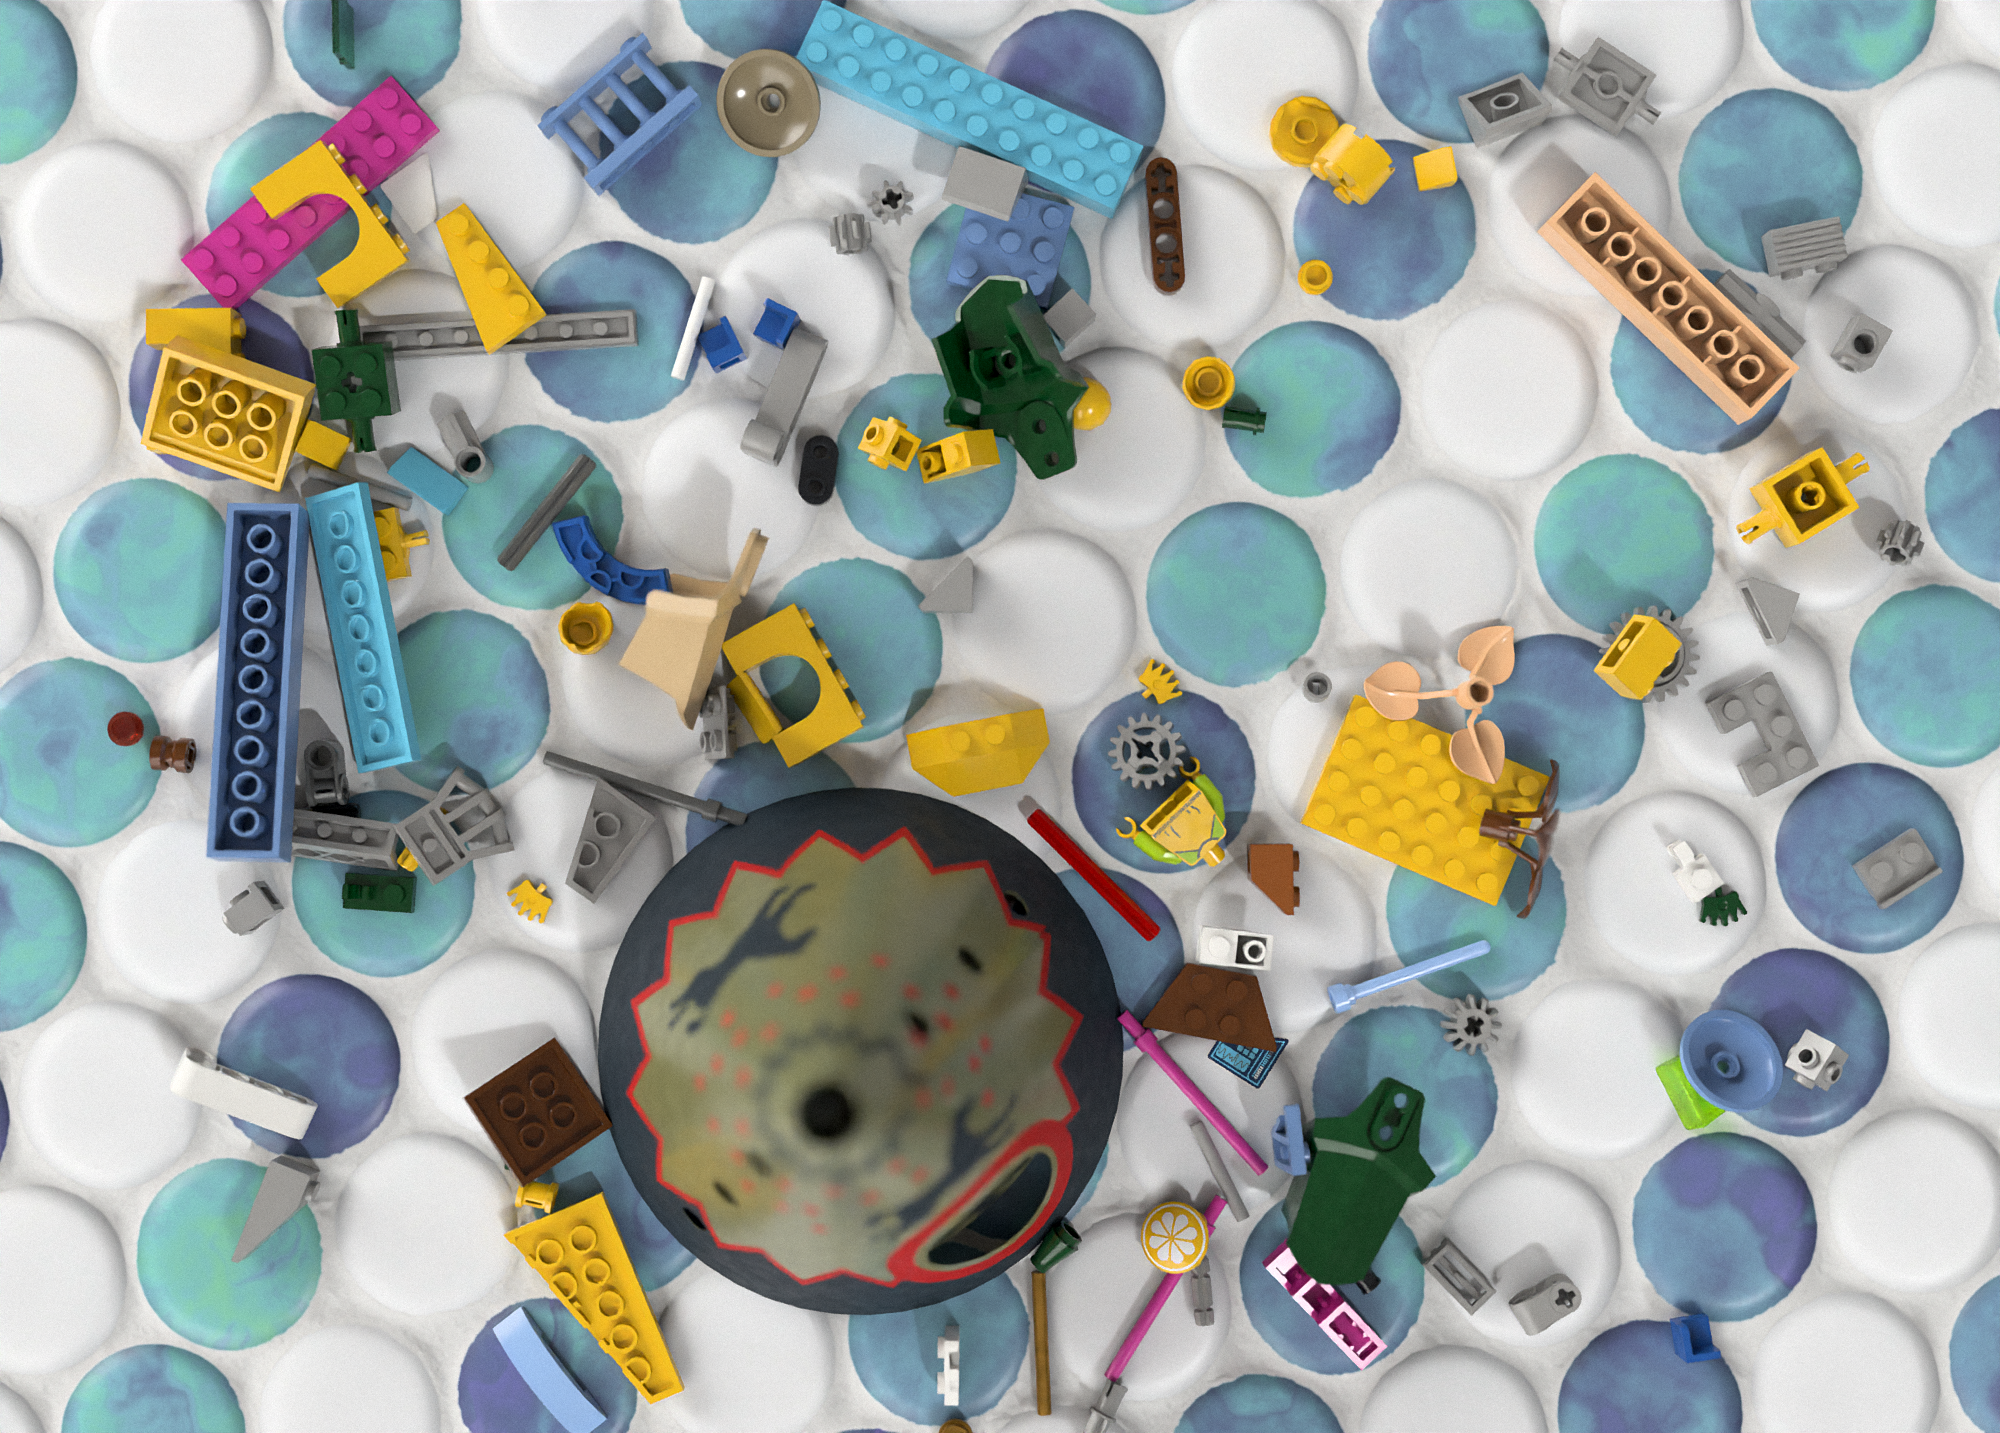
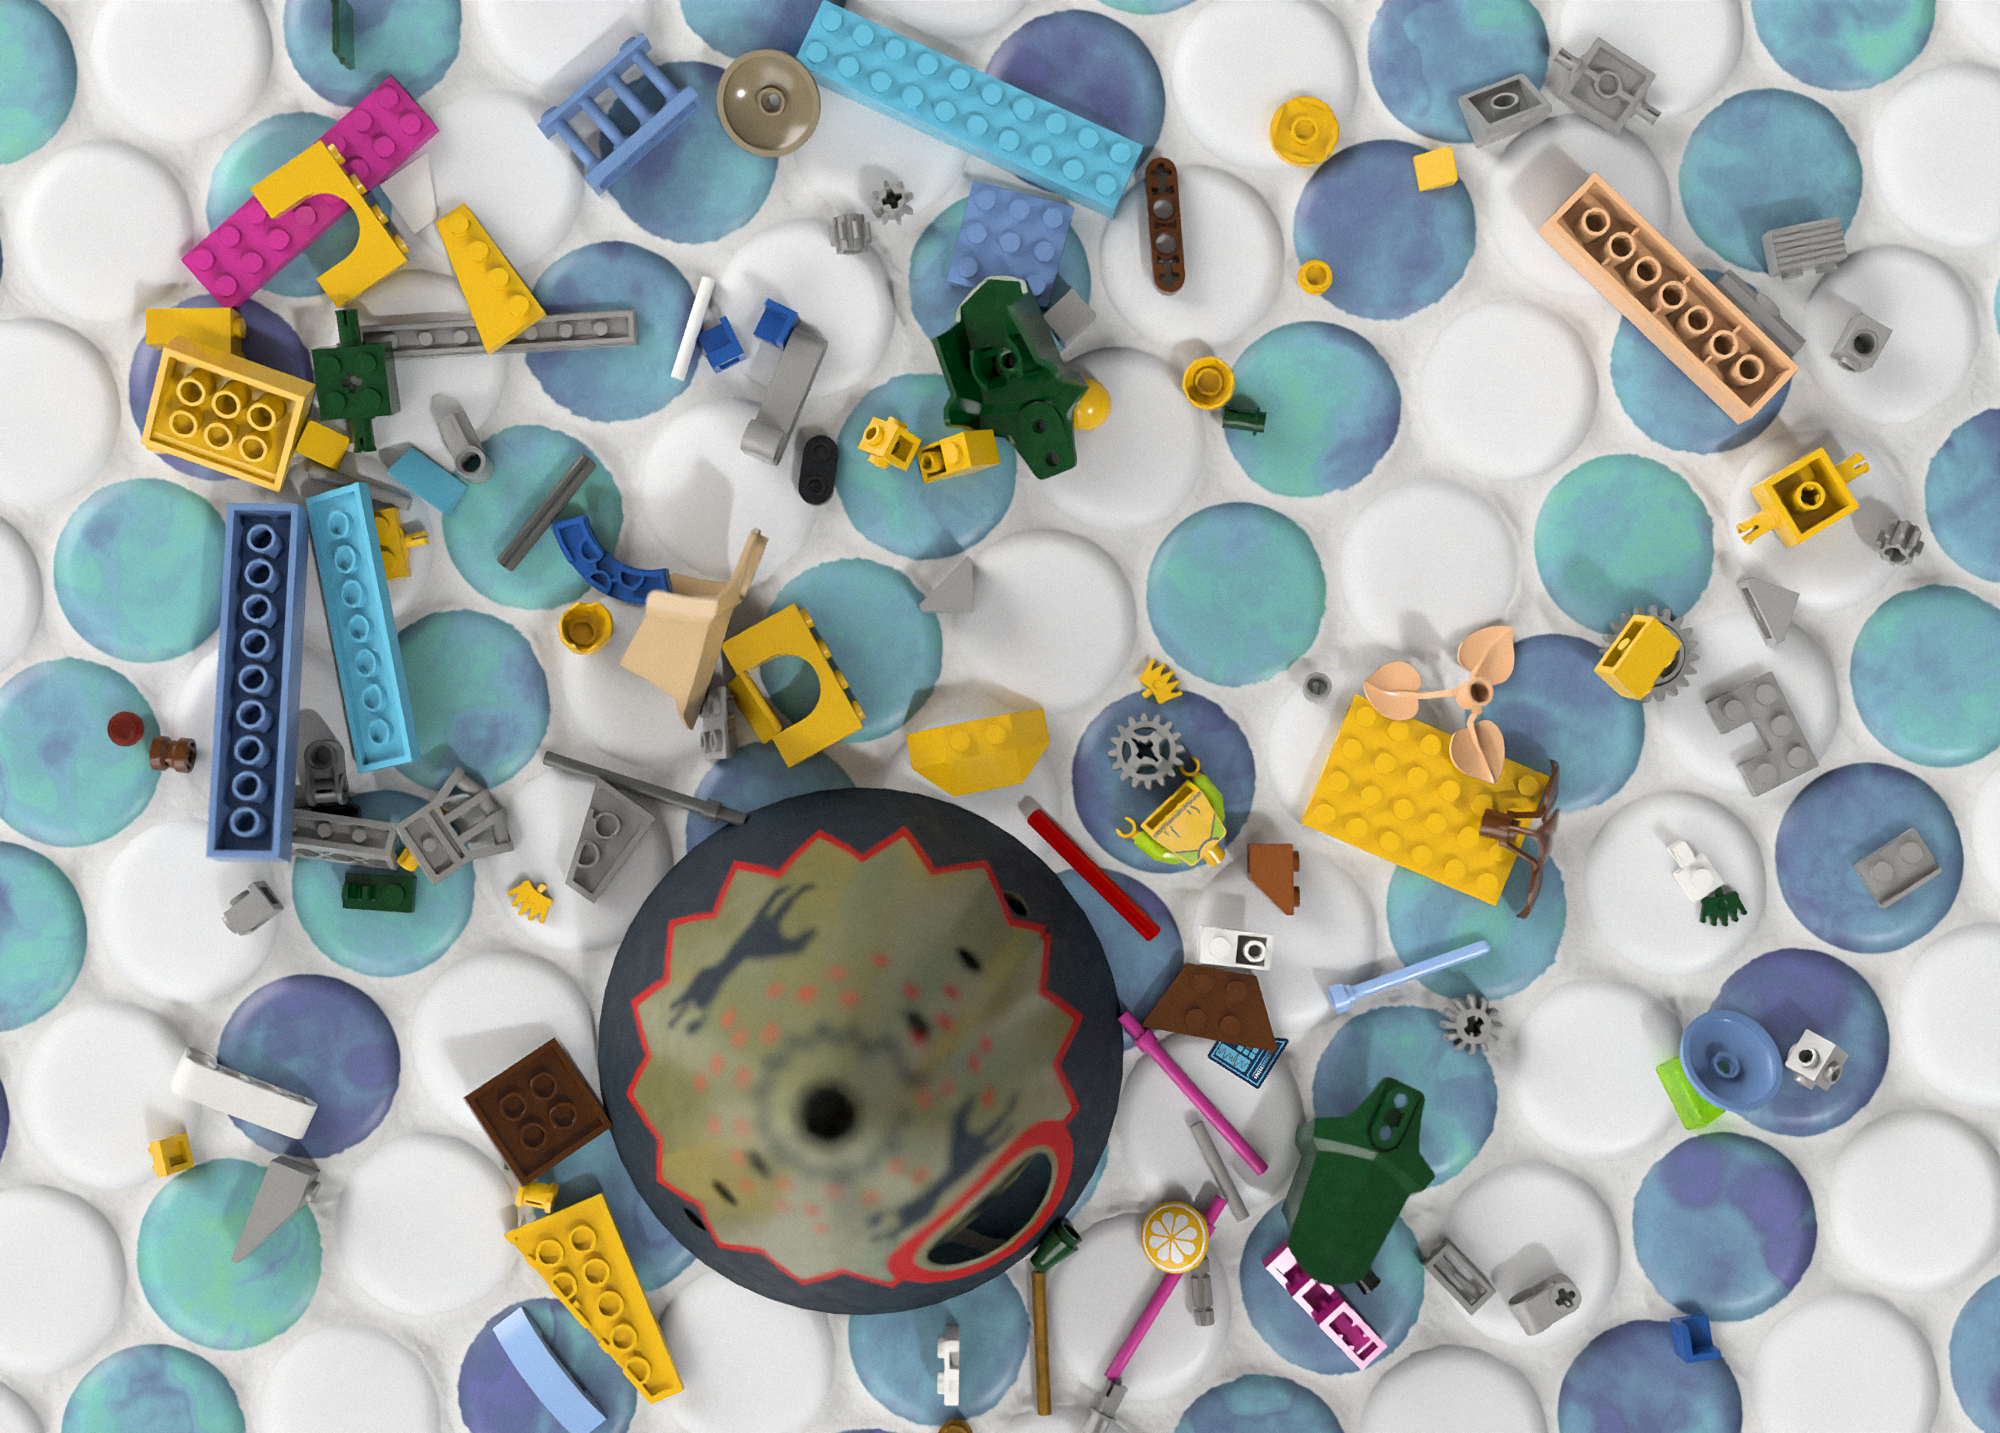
(171, 1154): none -> yellow tile
(985, 183): light grey slope -> none
(1287, 1140): medium blue wing -> none
(1352, 165): yellow brick -> none

